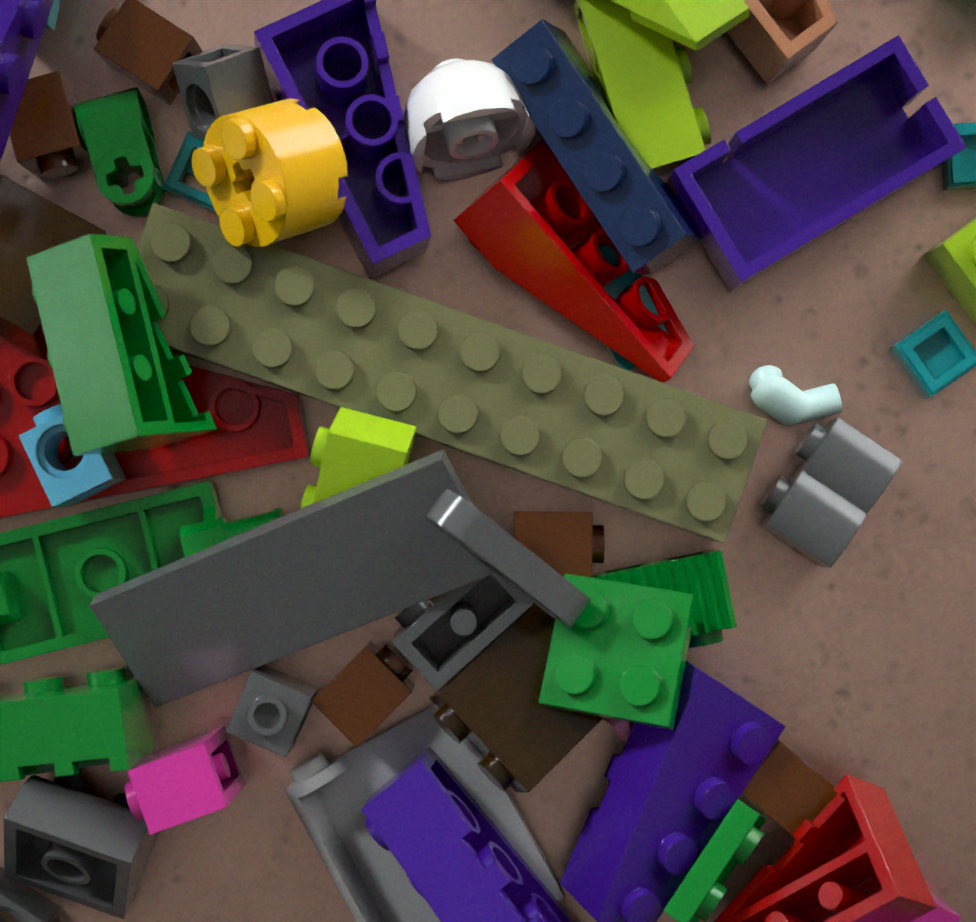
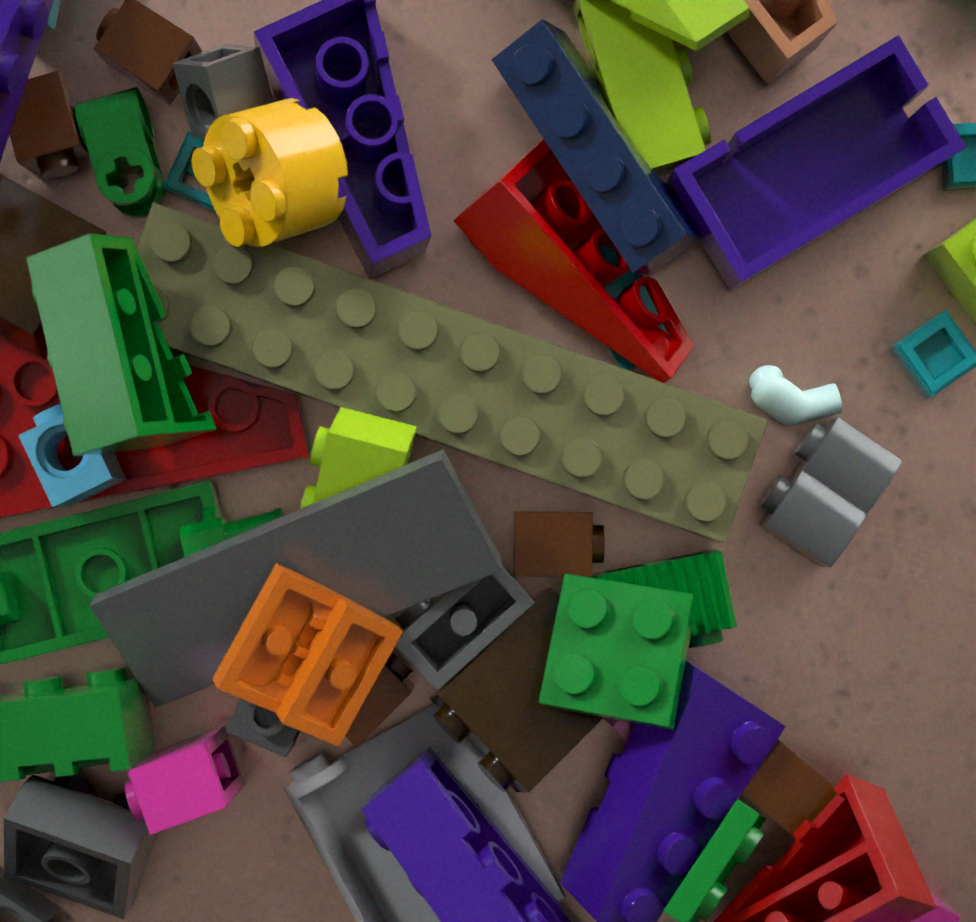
(307, 655): none -> orange slope
(465, 119): white cylinder -> none
(507, 557): dark grey beam -> none

